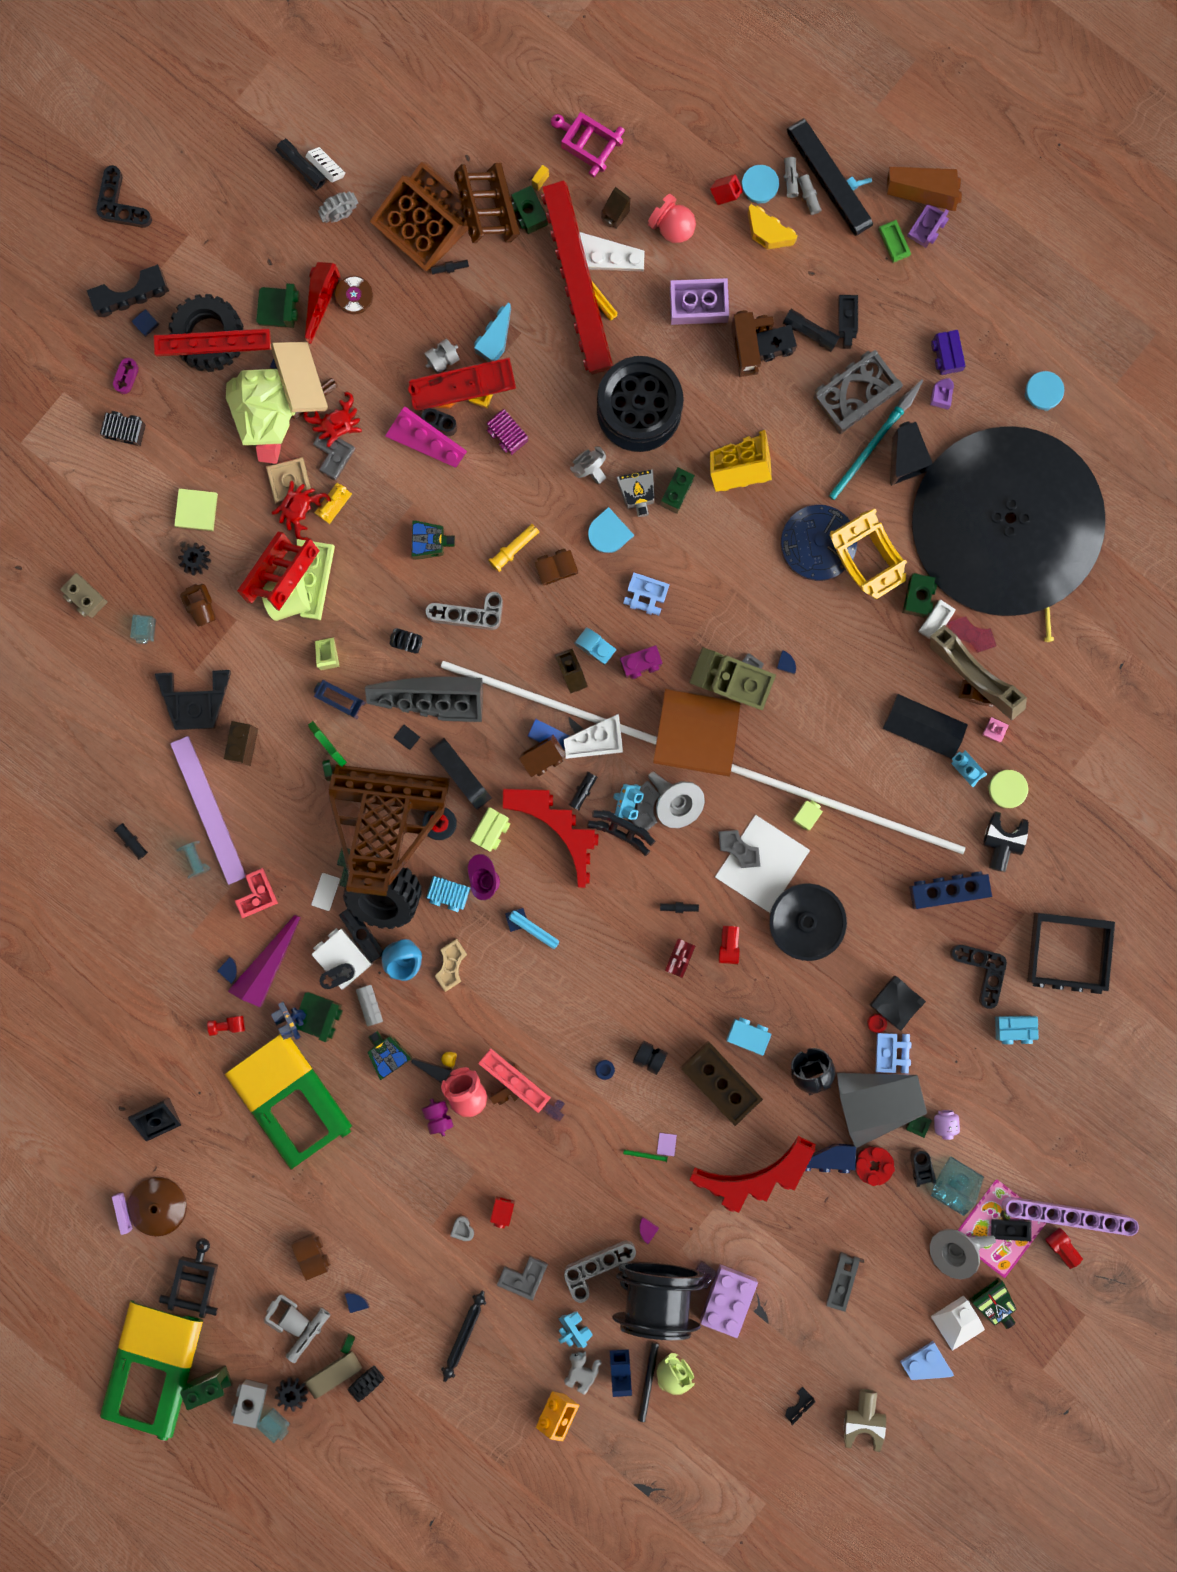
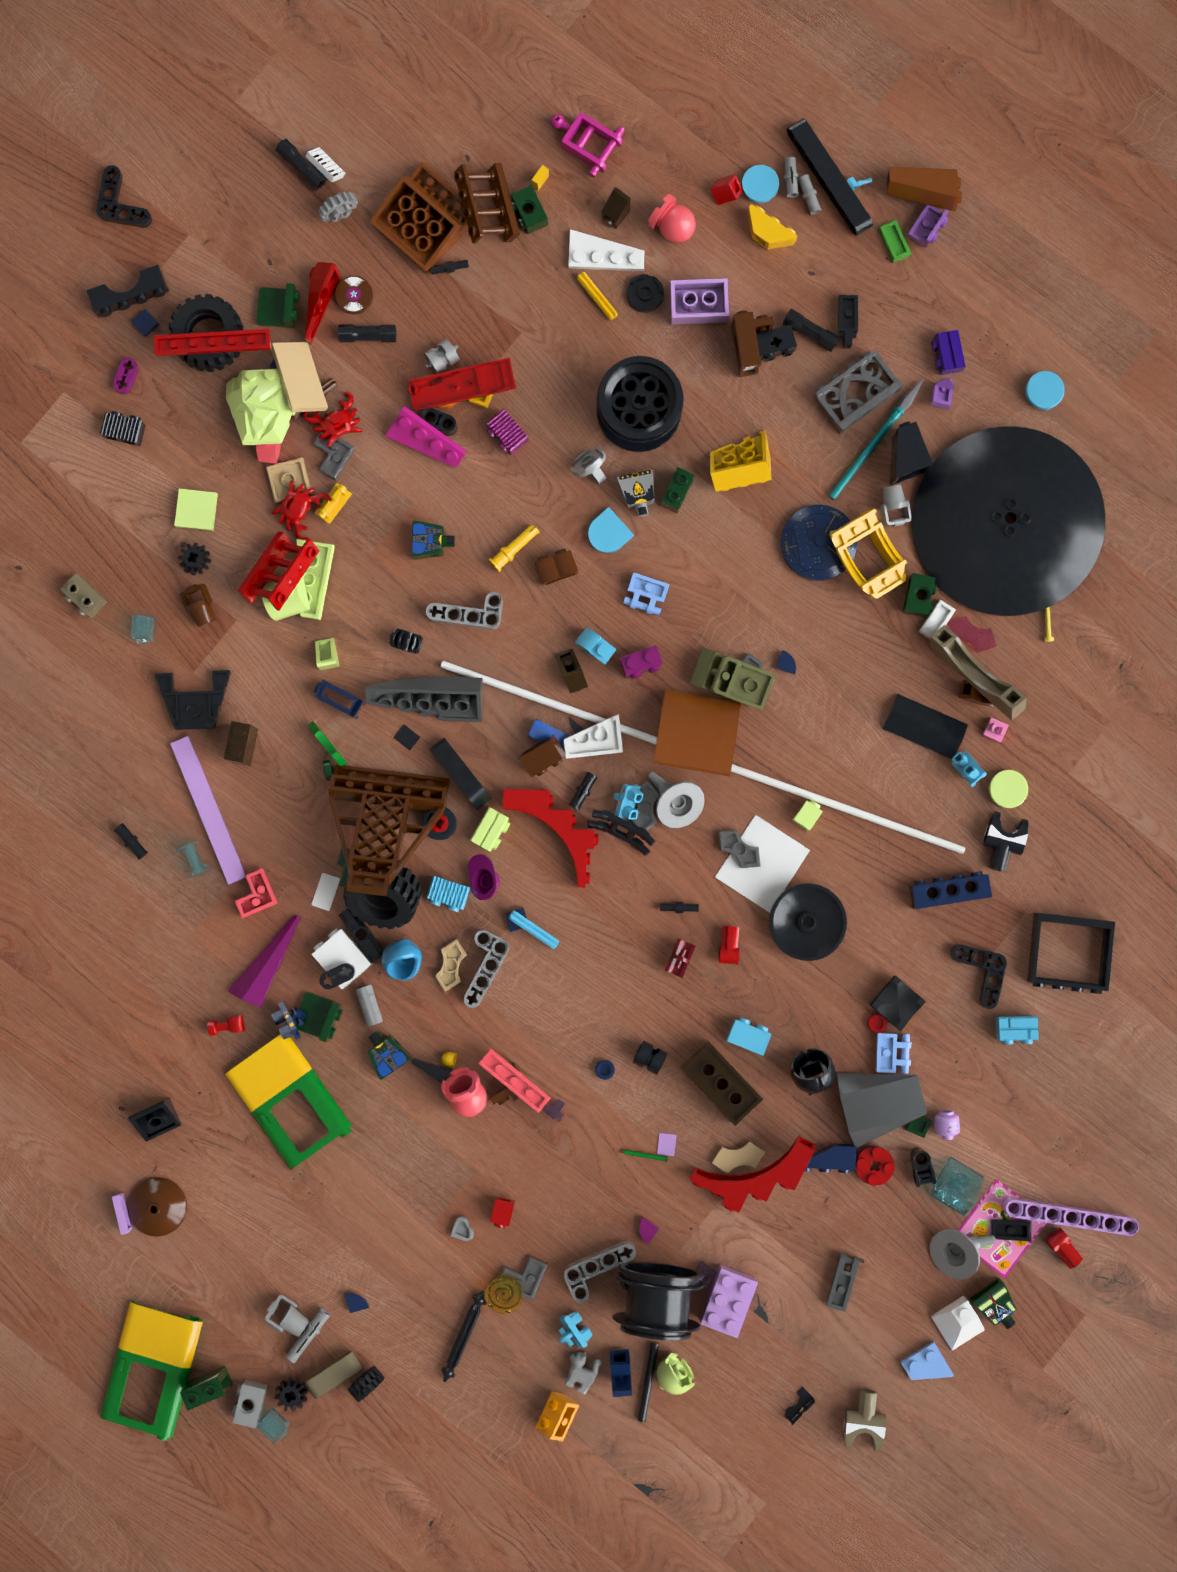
(180, 1275): black piece -> none
(229, 970): dark blue tile -> none
(310, 1256): reddish brown brick -> none
(347, 1343): dark green tile -> none
(354, 333): none -> black axle
(437, 1117): magenta wheel -> none
(483, 970): none -> light grey beam
(493, 342): medium azure slope -> none
(503, 1294): none -> clear yellow tile
(577, 277): red brick -> none
(645, 293): none -> black tile
(748, 1155): none -> tan tile
(893, 499): none -> light grey piece

